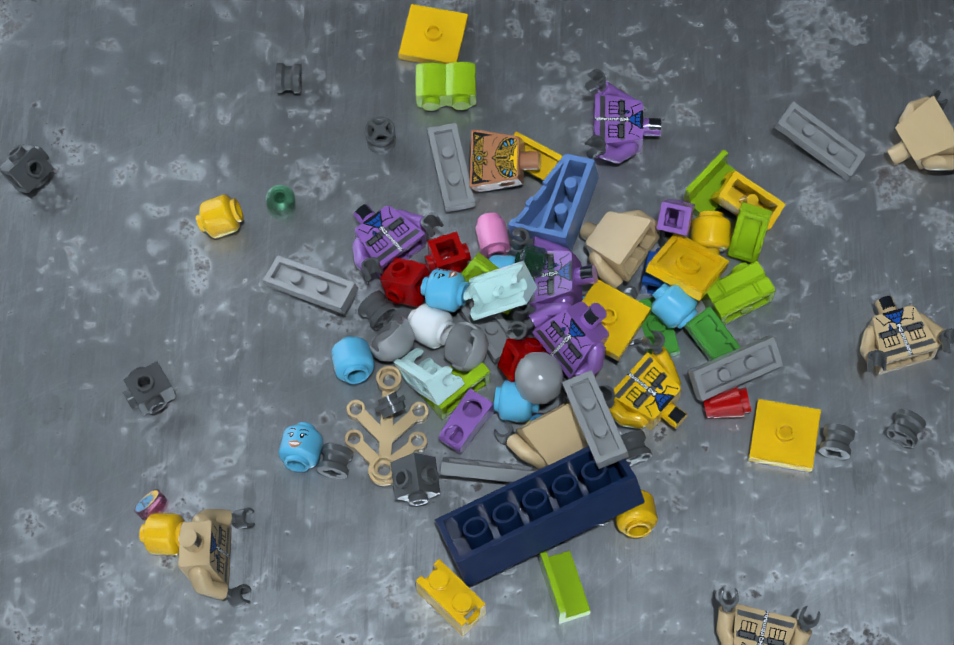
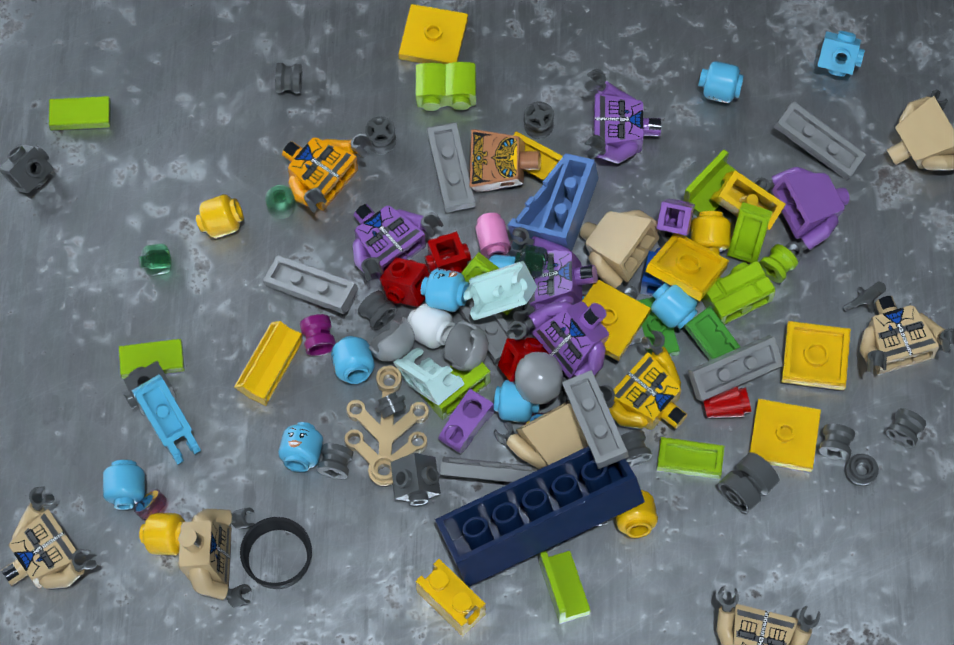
(44, 548): none -> torso
(79, 113): none -> lime tile
(123, 484): none -> medium azure head
(155, 259): none -> clear green piece
(165, 416): none -> medium azure hinge
(167, 353): none -> lime tile
(263, 527): none -> black tyre
(269, 362): none -> yellow piece
(317, 334): none -> magenta wheel
(323, 168): none -> torso
(541, 113): none -> dark grey wheel
(690, 458): none -> lime tile
(721, 82): none -> medium azure head
(751, 479): none -> dark grey wheel
(778, 263): none -> lime wheel
(810, 205): none -> medium lavender torso
(816, 355): none -> yellow plate
(838, 63): none -> medium azure brick
(865, 461): none -> dark grey plate
(867, 297): none -> dark grey bar

